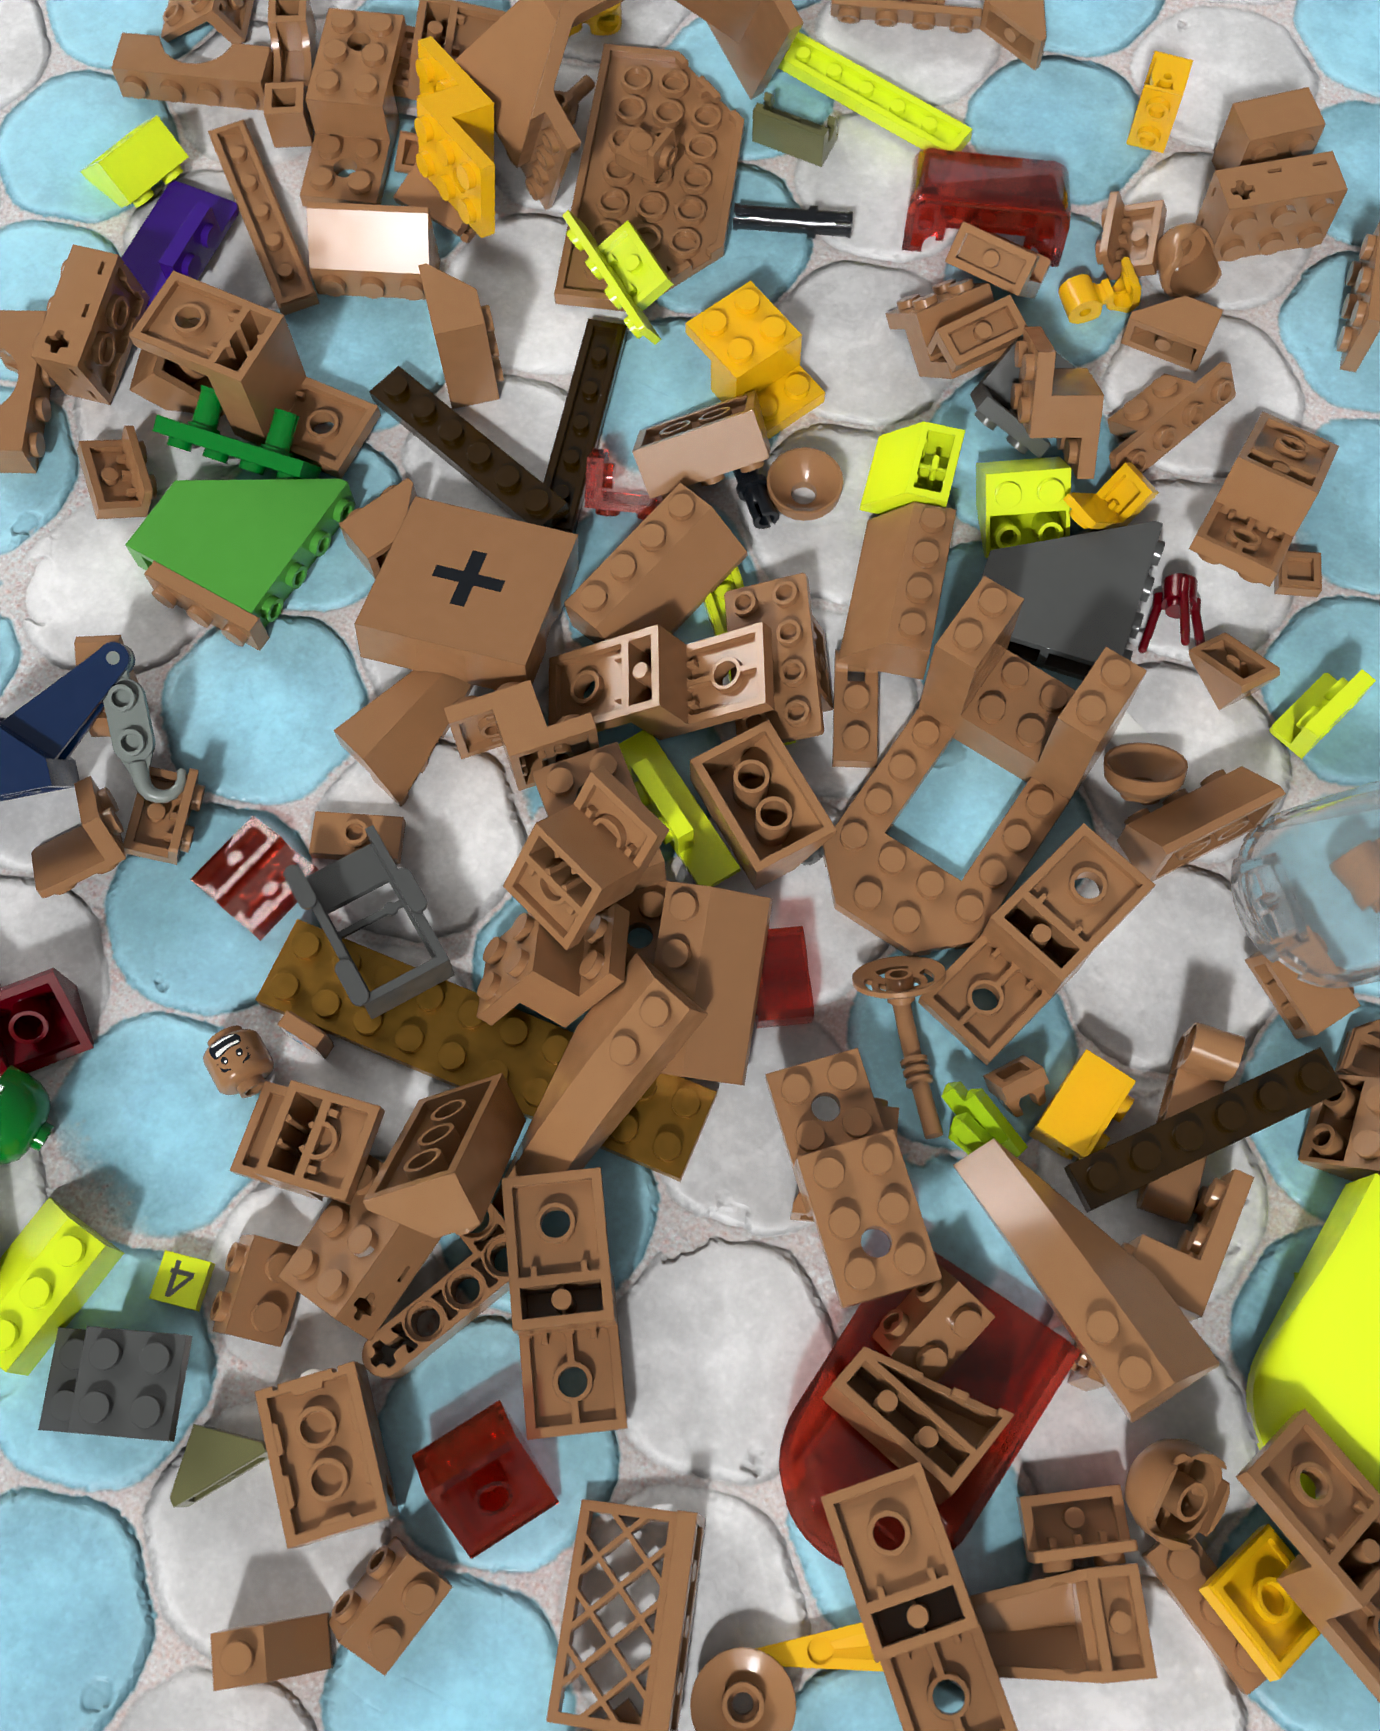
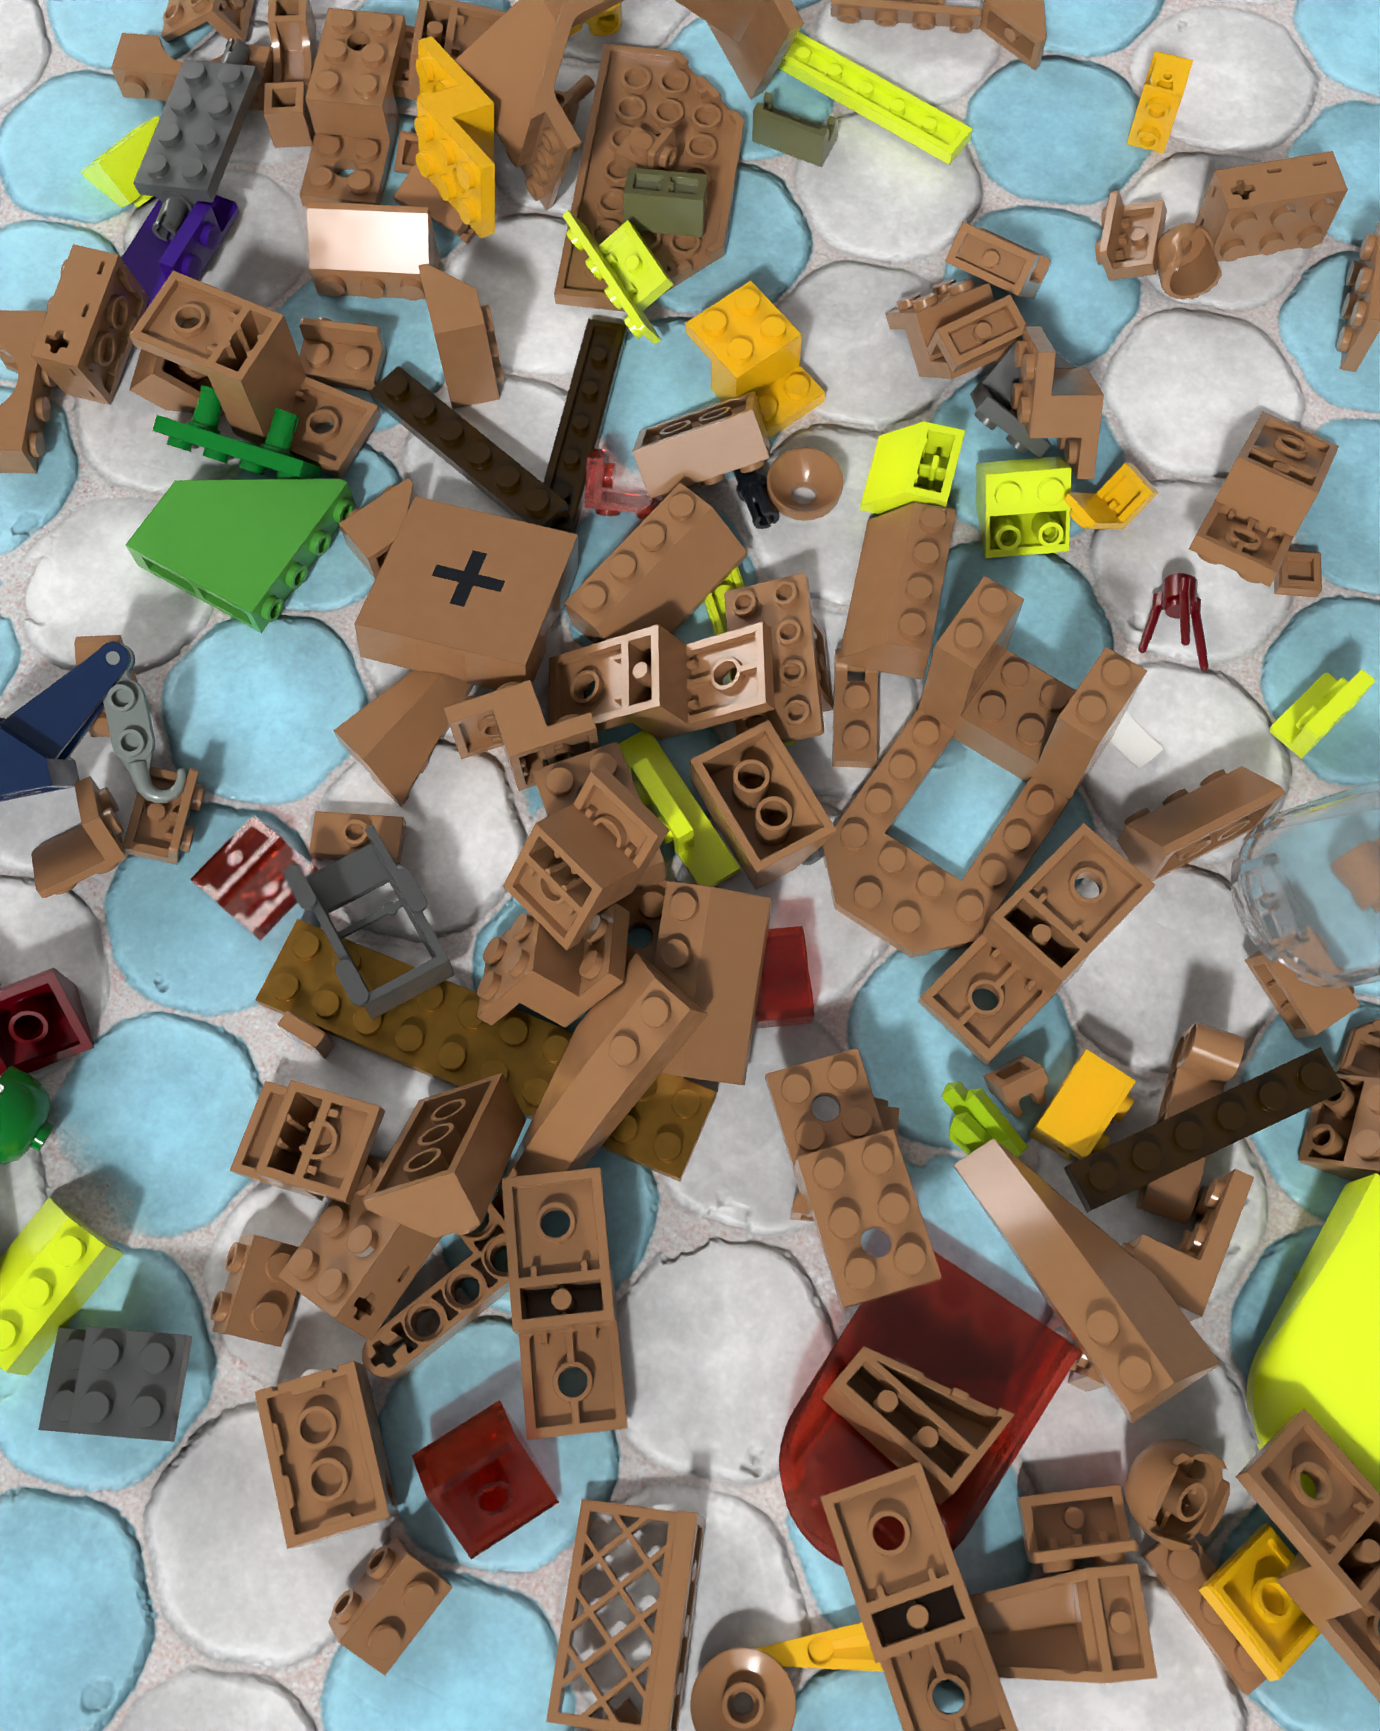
(118, 476): medium nougat bracket -> none
(182, 1281): neon yellow tile -> none
(197, 134): none -> dark grey plate
(206, 607): medium nougat plate -> none
(212, 1461): olive slope -> none
(238, 1061): medium nougat head -> none
(263, 218): medium nougat tile -> none
(271, 1651): medium nougat slope -> none
(342, 353): none -> medium nougat bracket
(665, 201): none -> olive hinge
(793, 220): black pin -> none
(899, 981): medium nougat dish -> none
(933, 1326): medium nougat bracket -> none
(991, 194): clear red windscreen -> none
(1078, 594): dark grey slope -> none
(1084, 299): yellow leg -> none
(1144, 771): medium nougat piece -> none
(1167, 415): medium nougat bracket -> none
(1174, 330): medium nougat slope -> none
(1231, 669): medium nougat slope -> none
(1269, 129): medium nougat brick -> none

